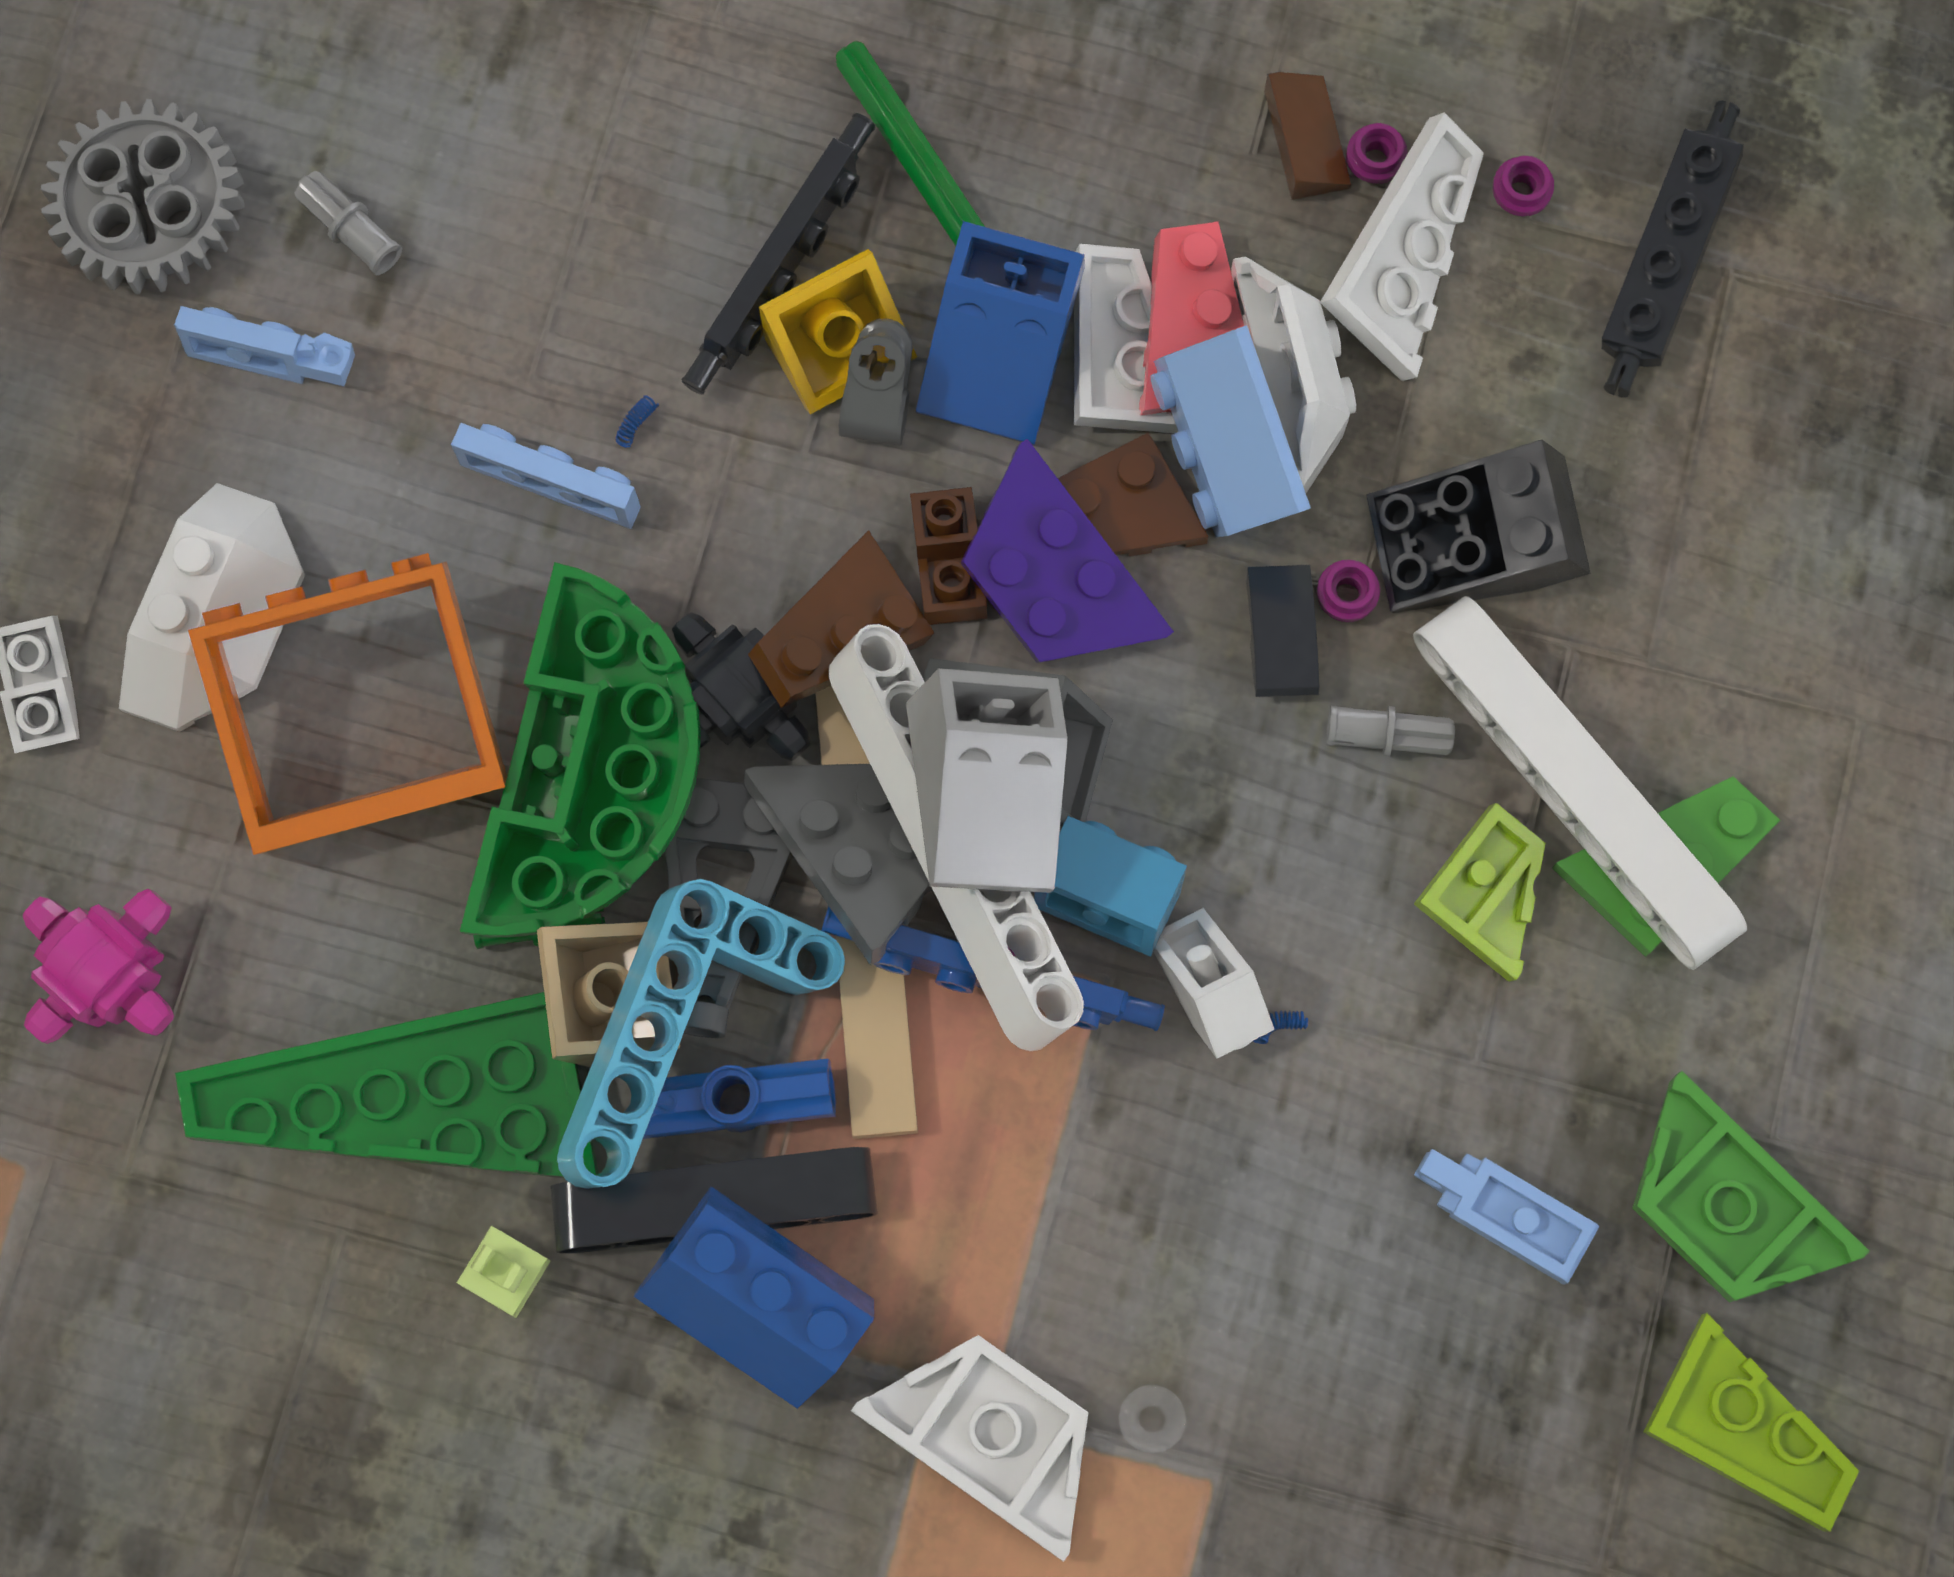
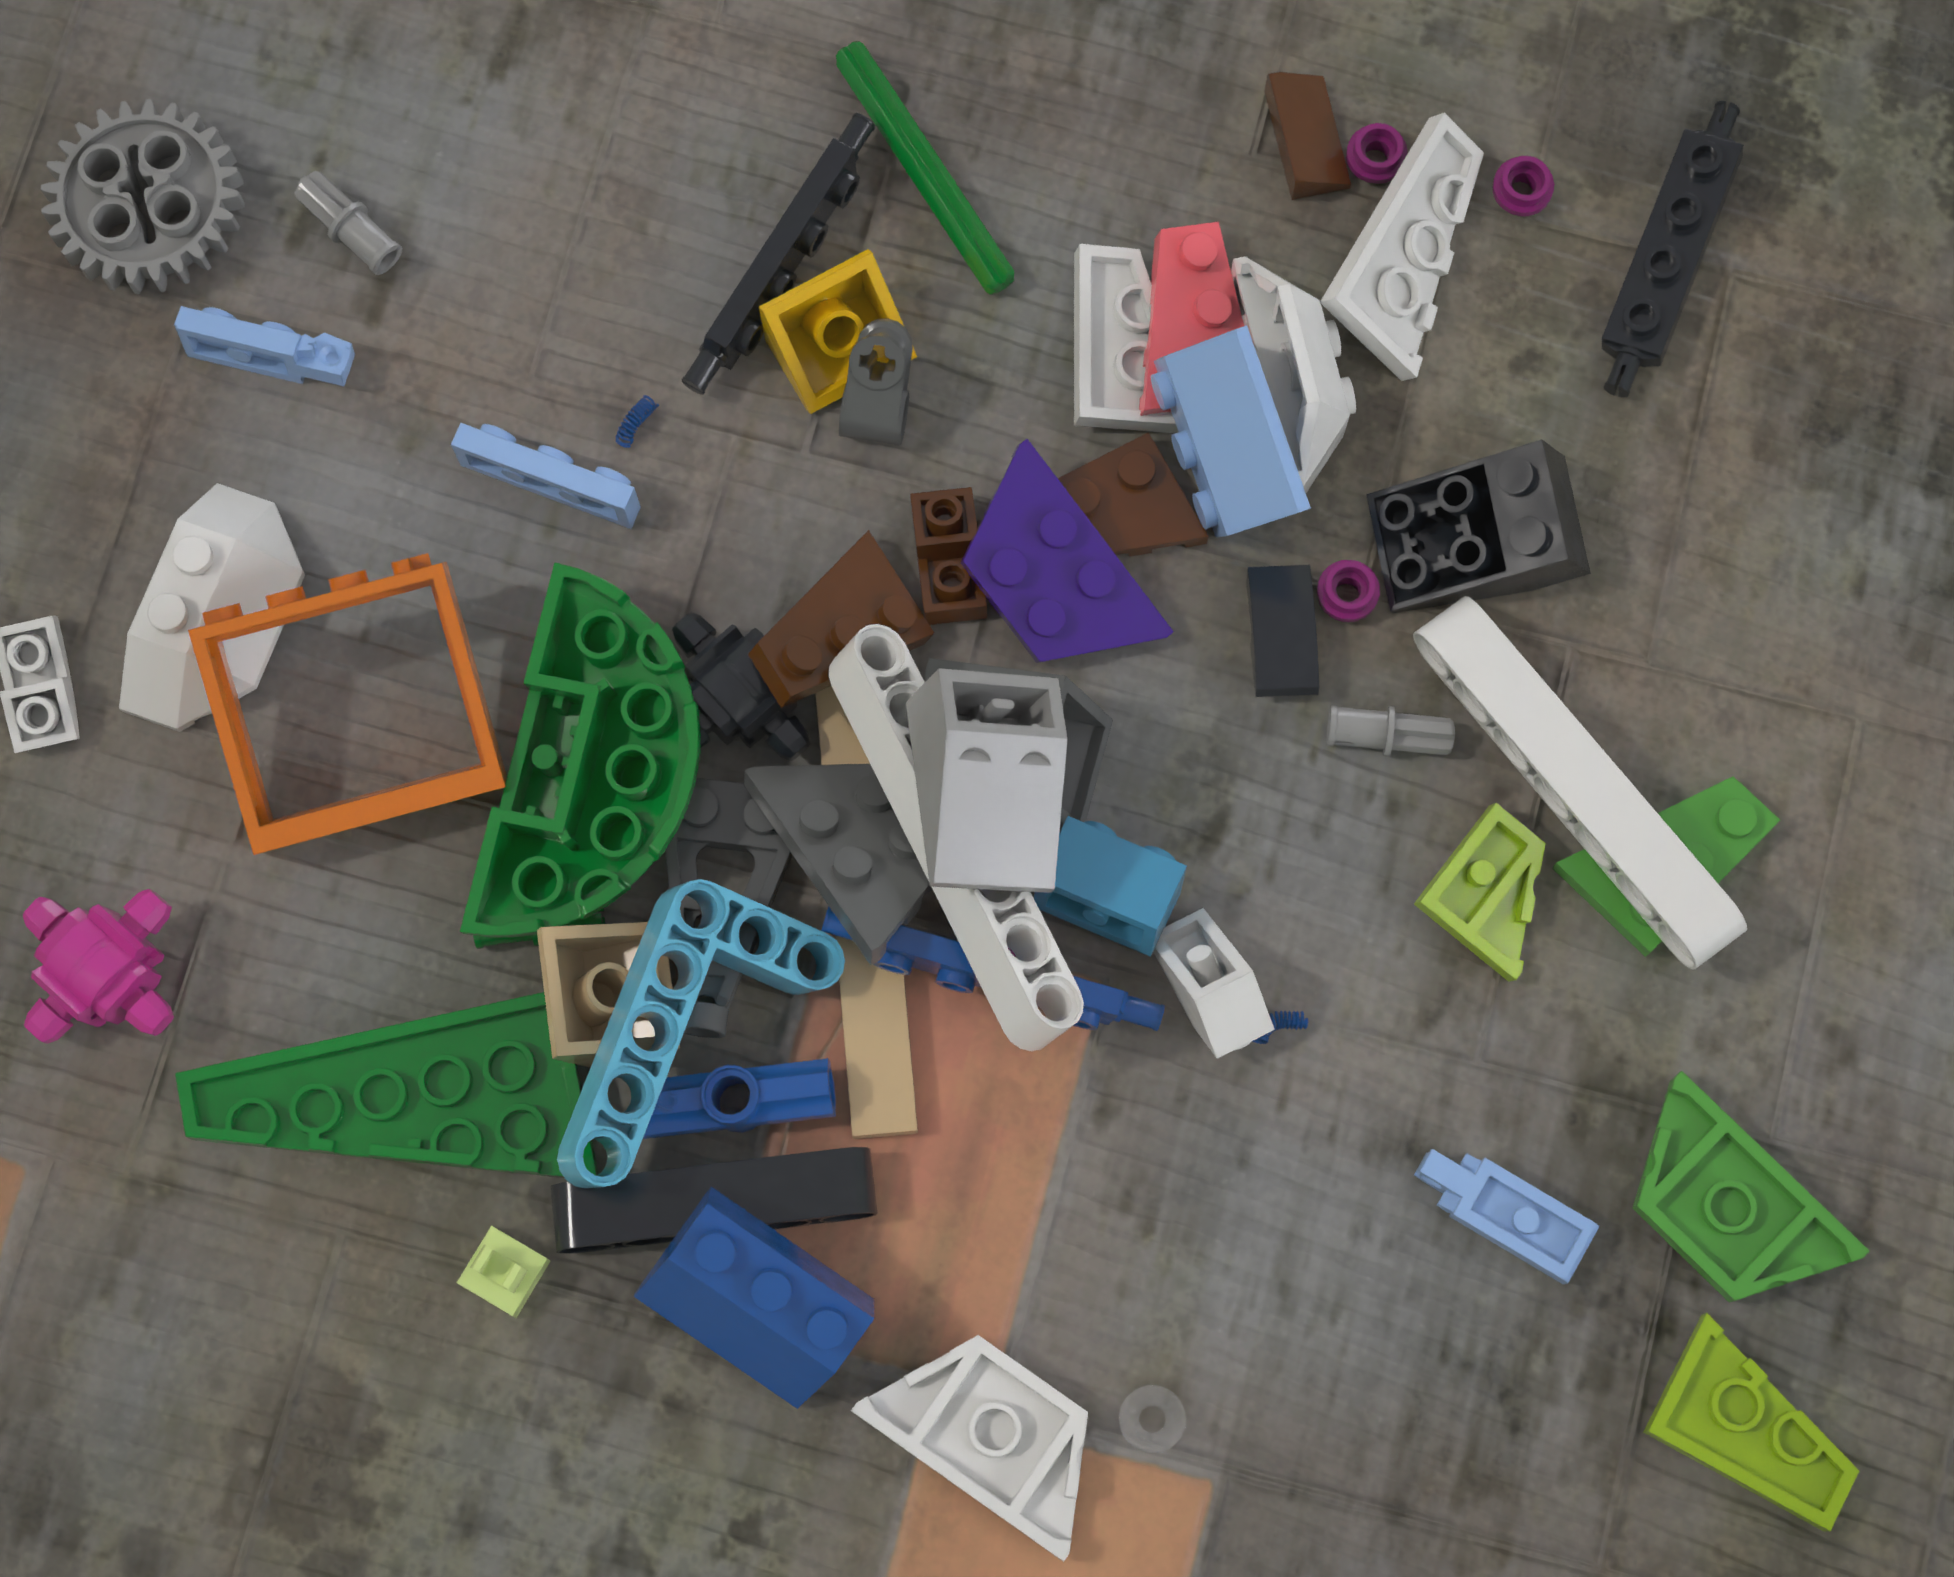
(999, 332): blue slope -> none

